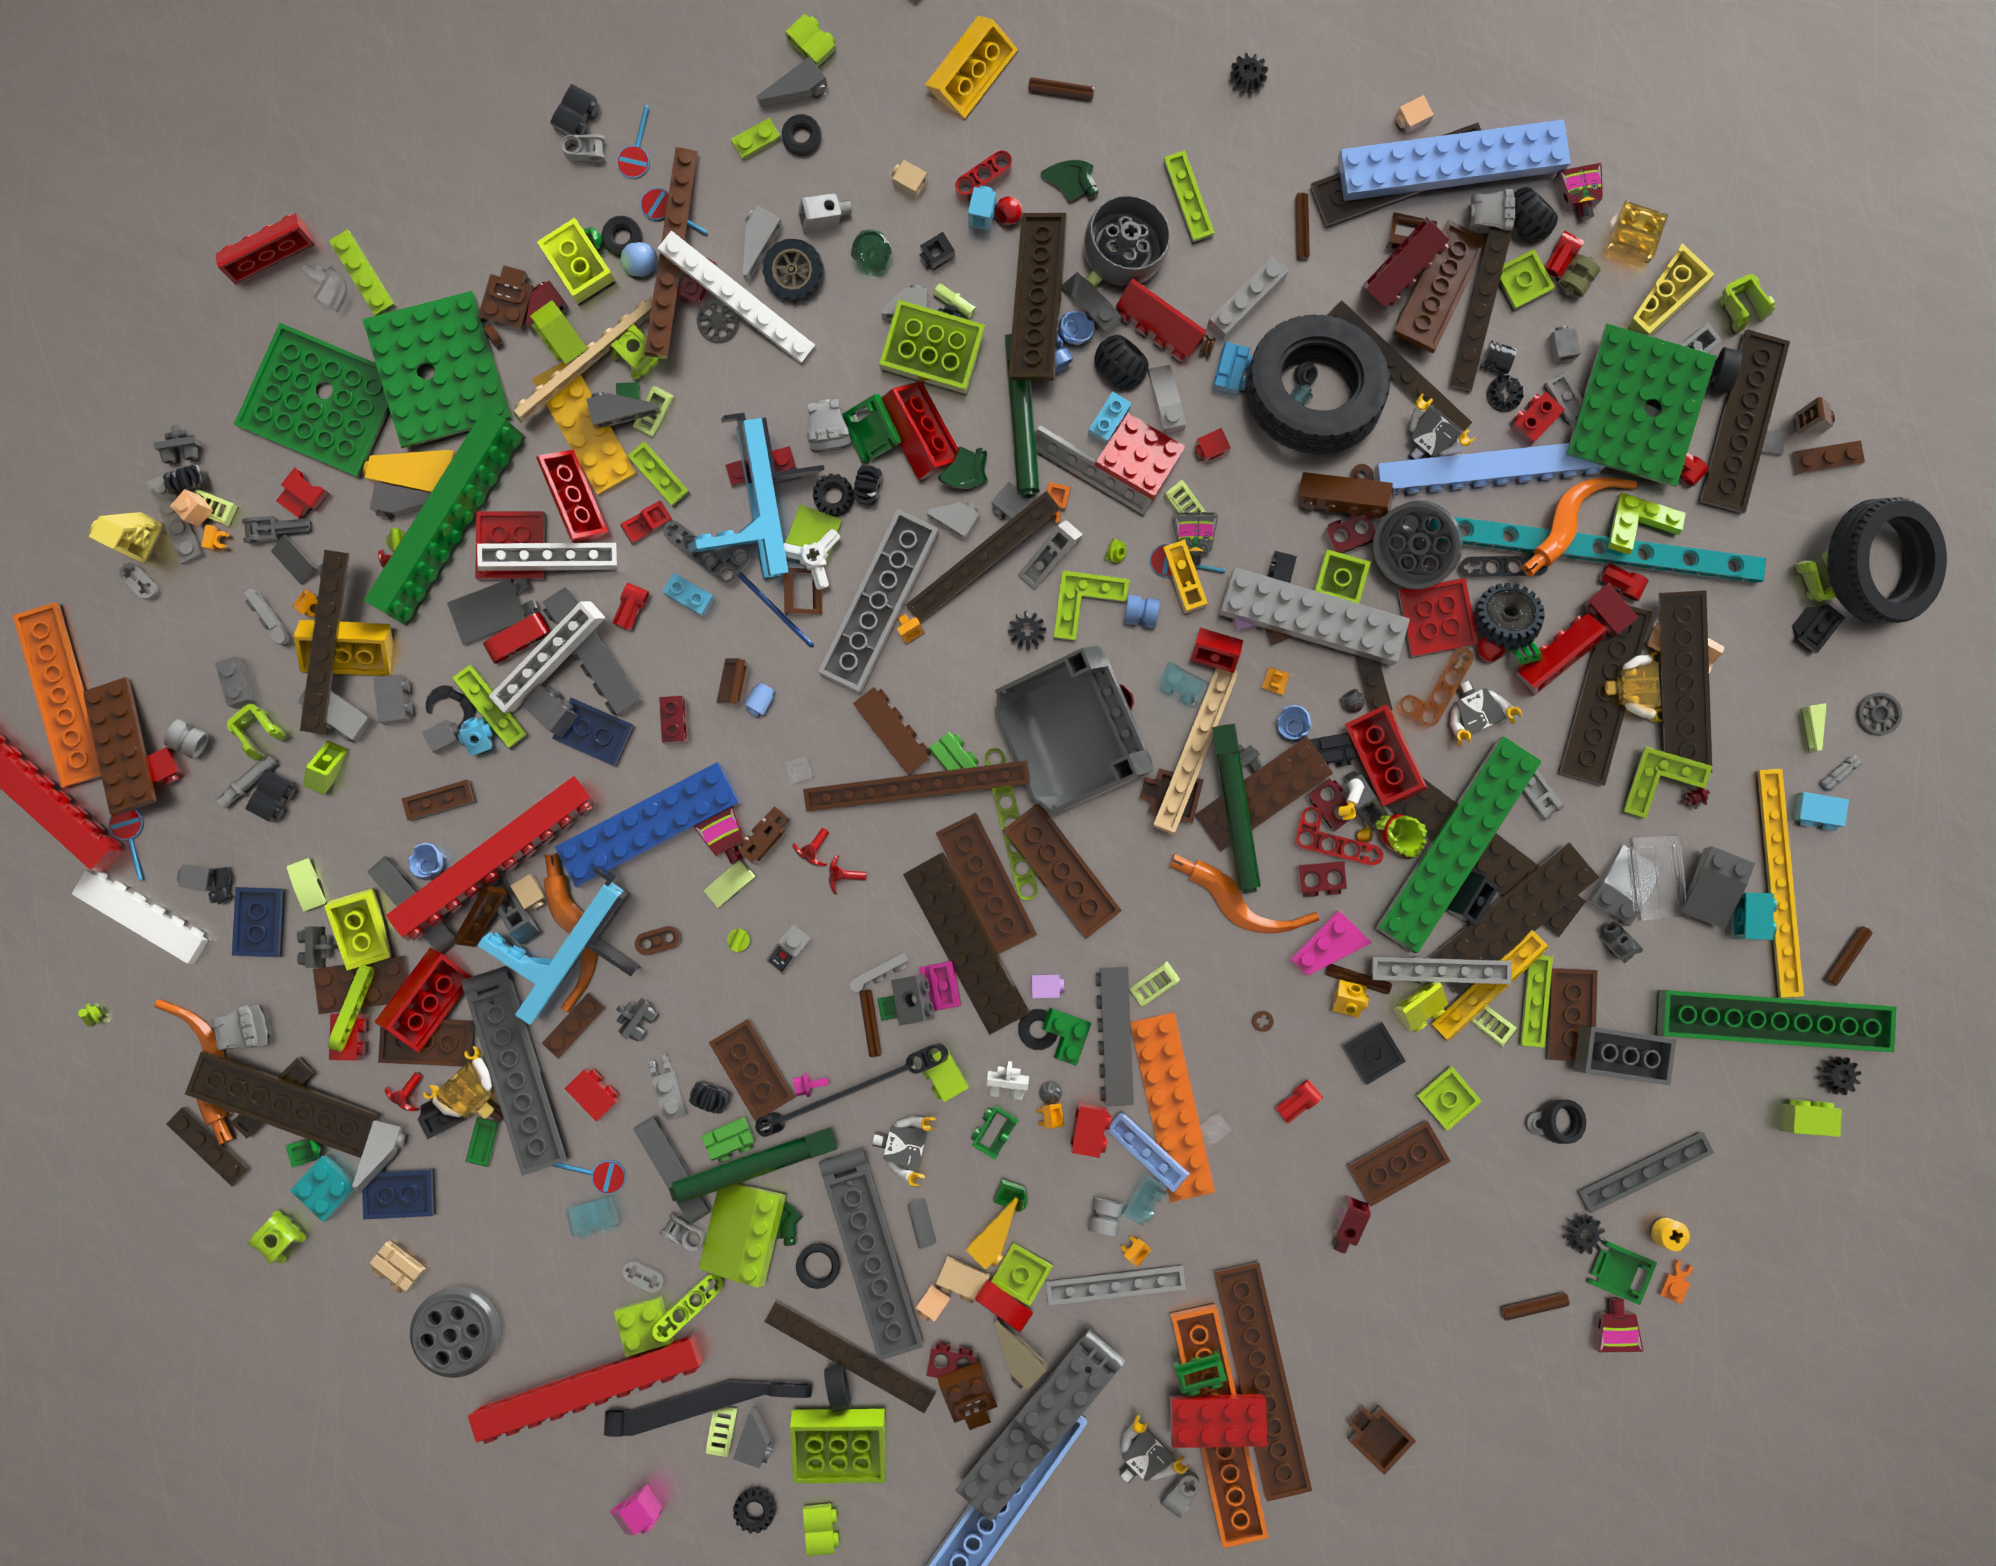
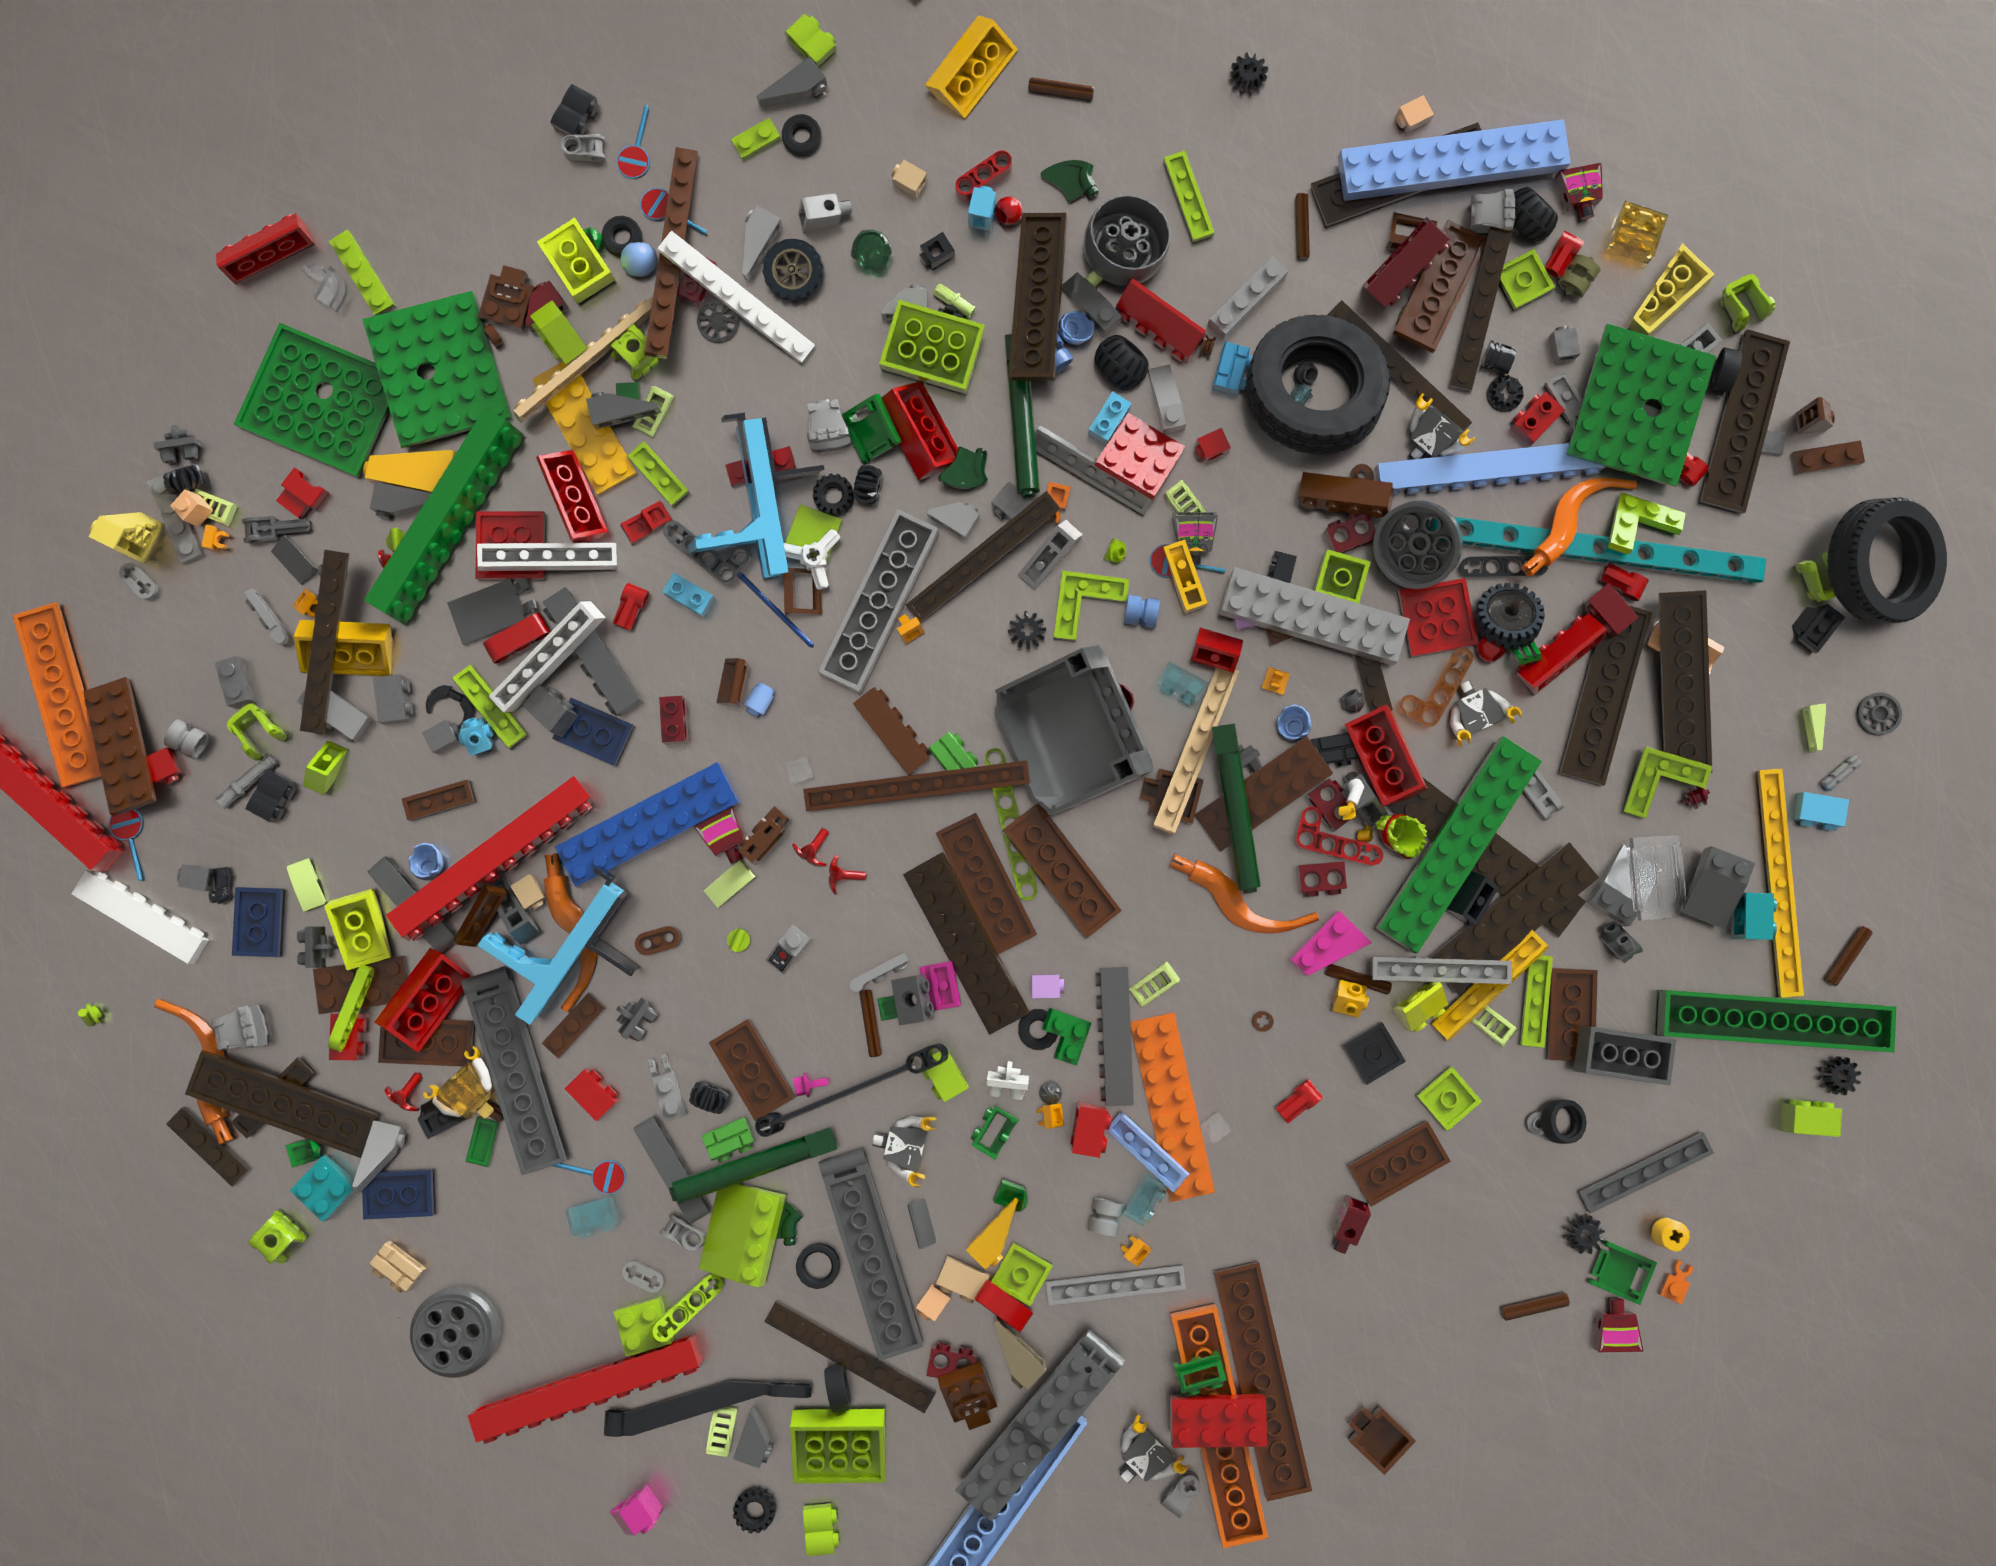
(1639, 687): clear yellow torso -> none

